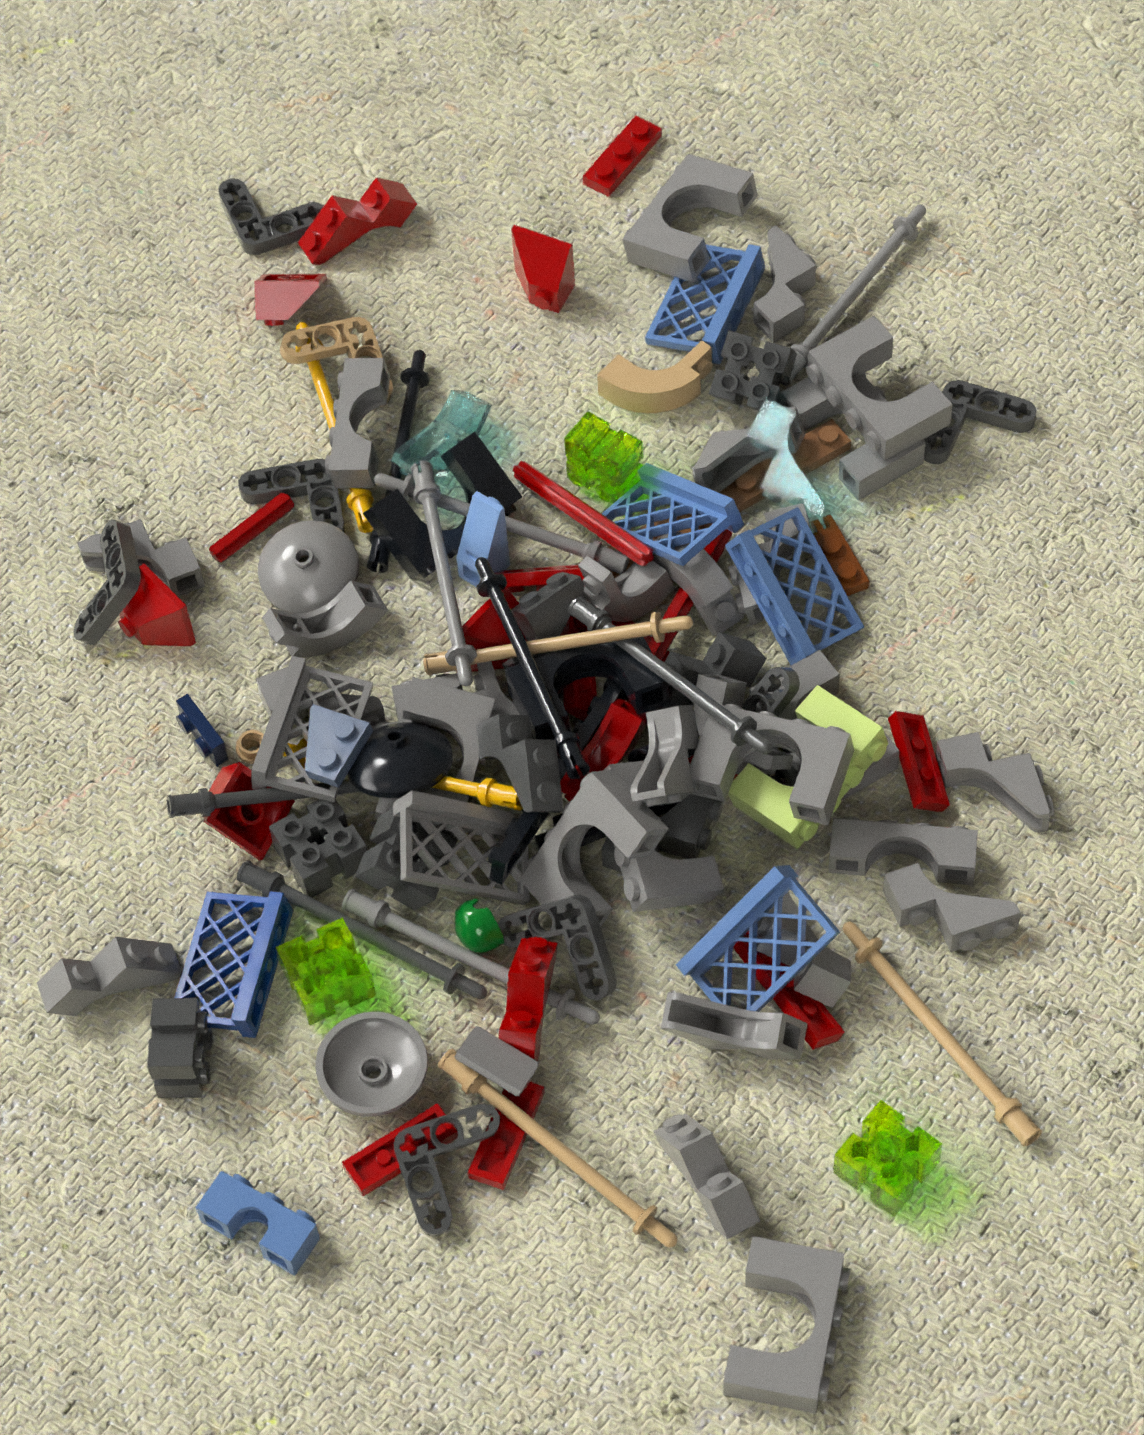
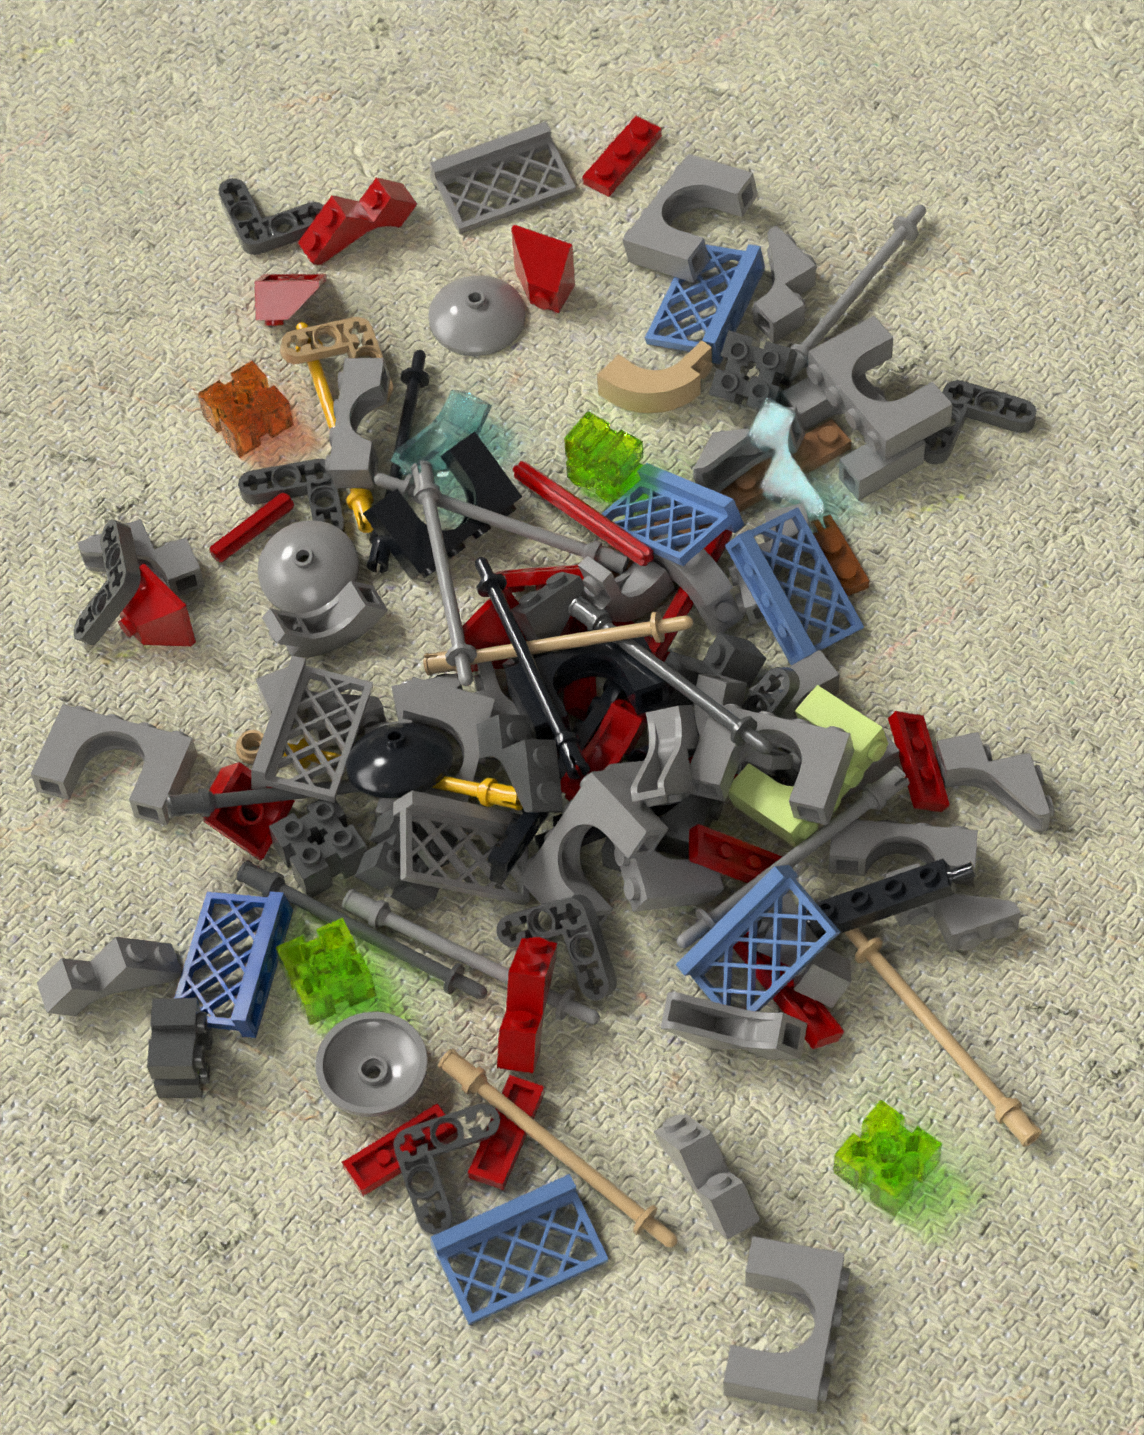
(83, 734): none -> light grey arch
(207, 739): dark blue plate -> none
(234, 1202): medium blue arch -> none
(245, 409): none -> clear orange brick
(333, 744): sand blue wing -> none
(476, 315): none -> light grey dish
(477, 928): green hair -> none
(483, 537): light blue slope -> none
(497, 154): none -> light grey fence
(497, 1061): light grey slope -> none
(504, 1219): none -> medium blue fence
(728, 854): none -> red plate
(873, 797): none -> light grey bar
(891, 896): none -> black plate

